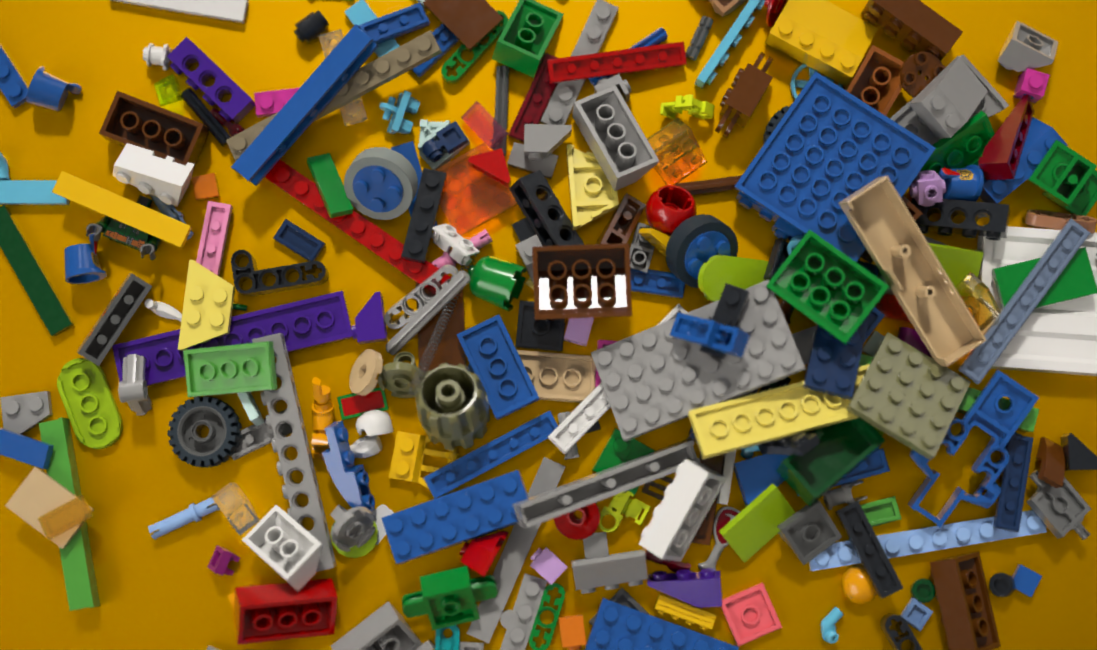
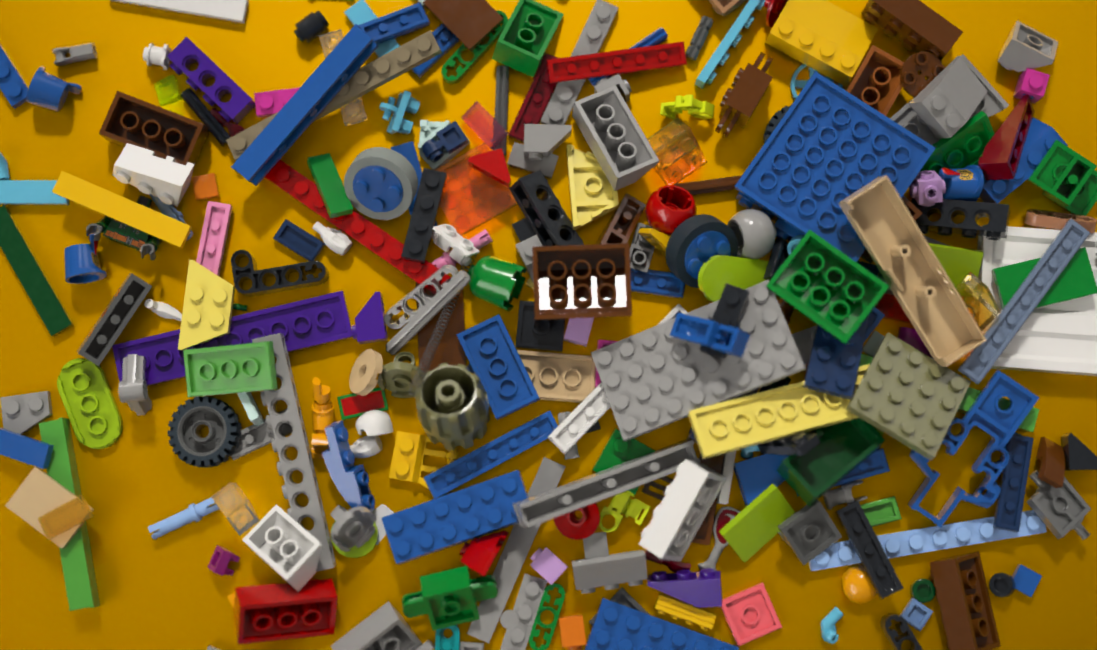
(77, 53): none -> light grey bar
(333, 238): none -> white piece
(753, 232): none -> light grey wheel

